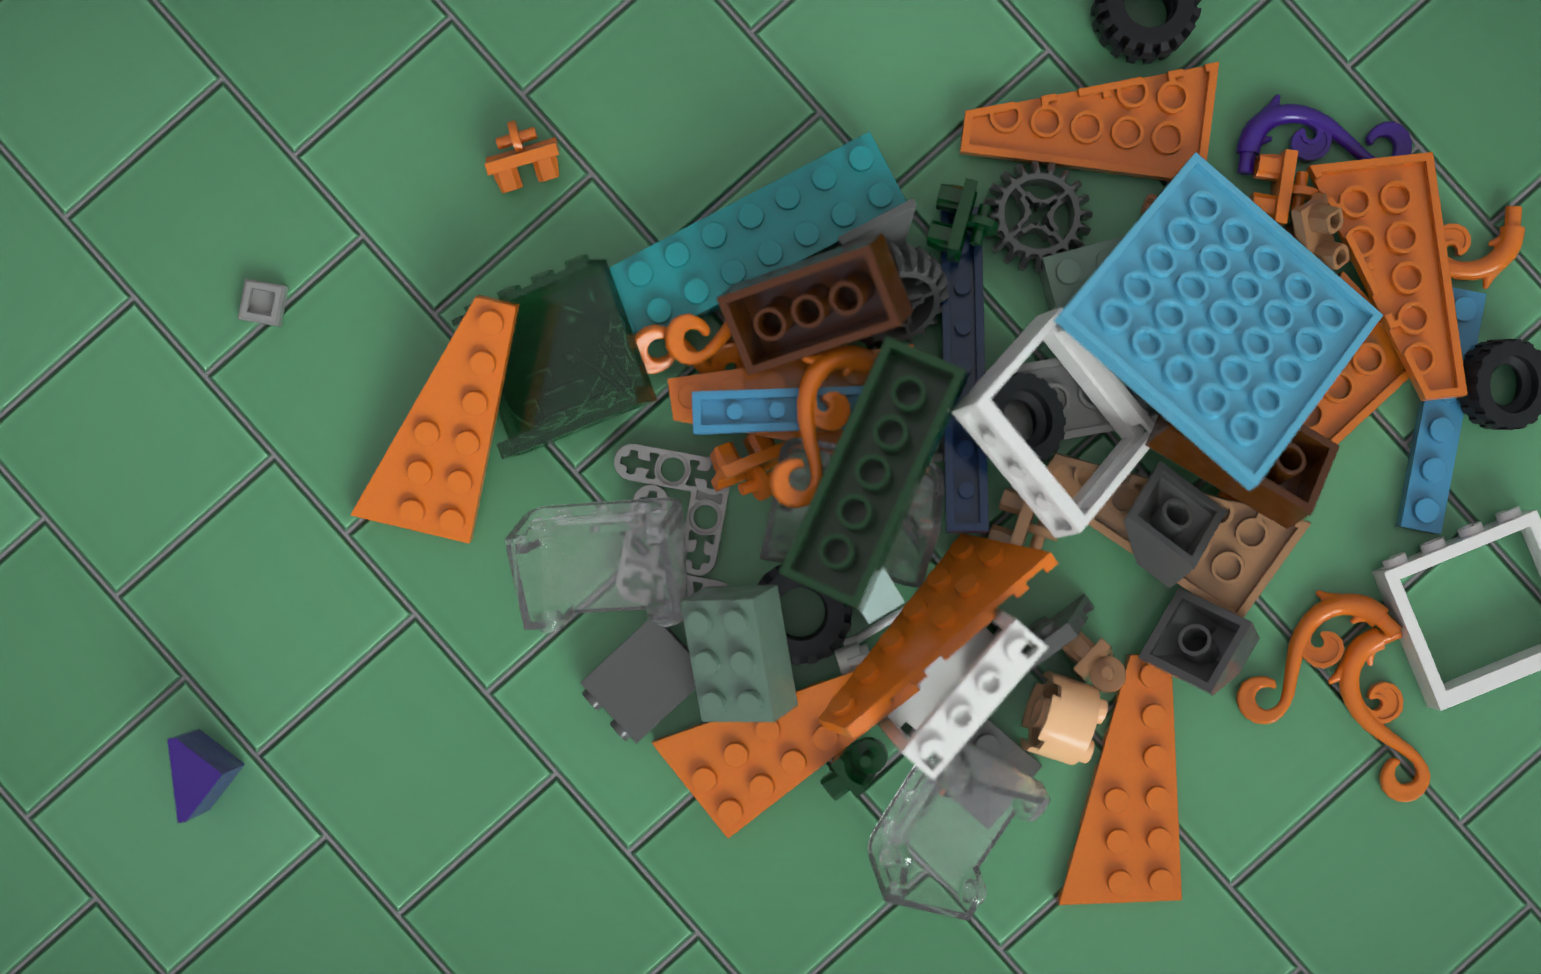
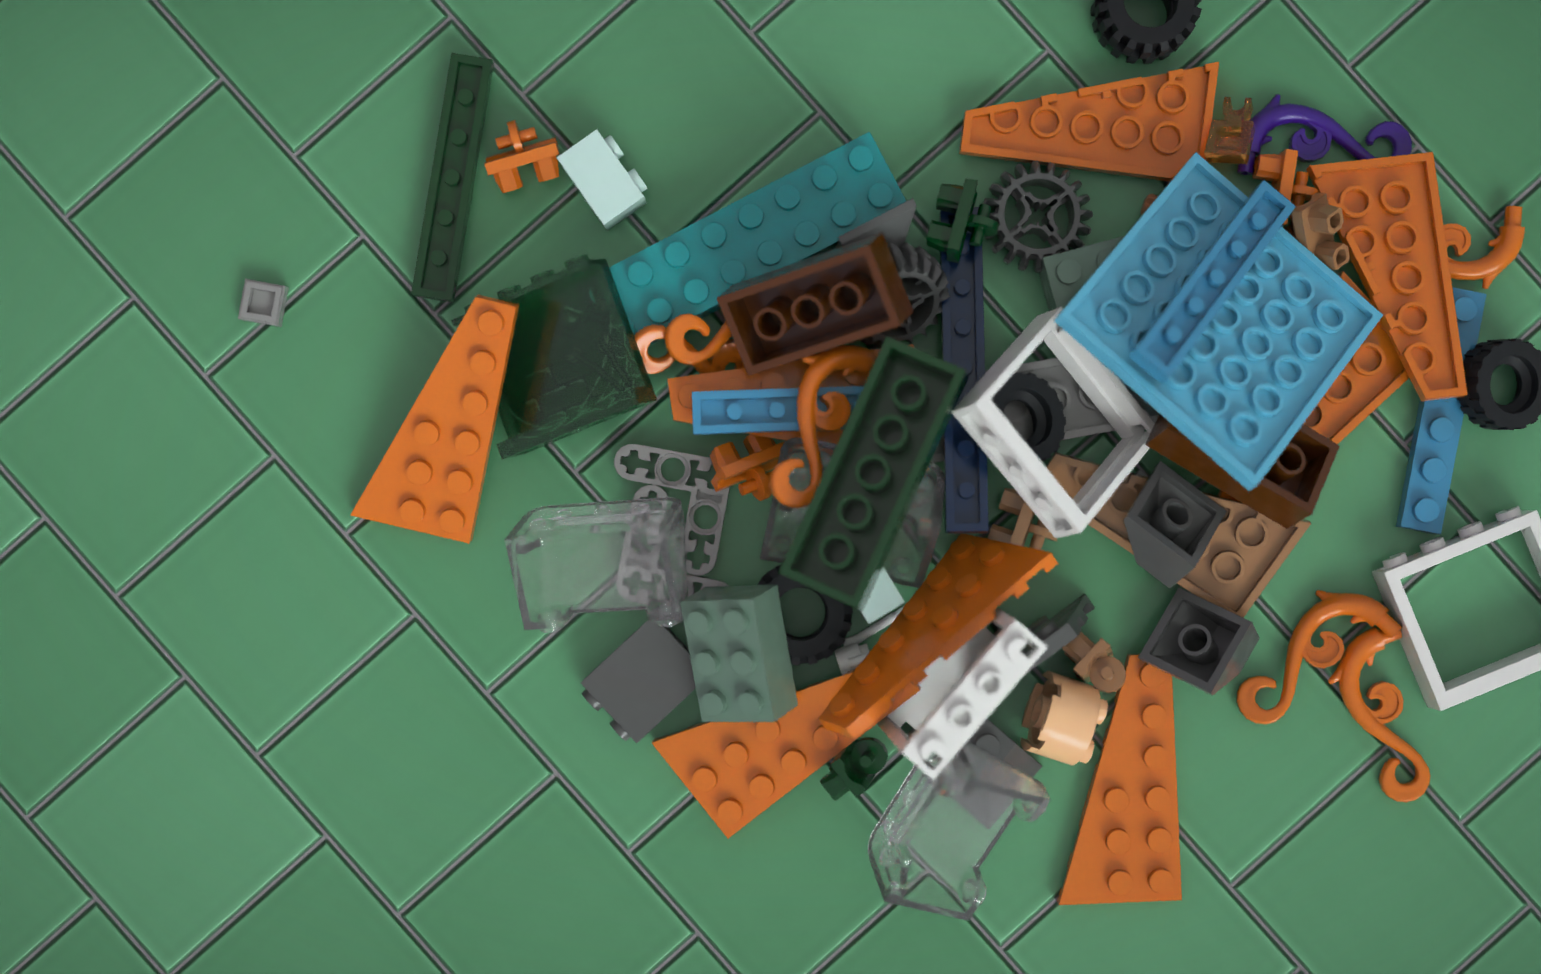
(199, 772): dark purple slope -> none
(452, 177): none -> dark green plate
(603, 179): none -> light aqua brick
(1212, 282): none -> dark azure plate
(1231, 138): none -> clear orange plate

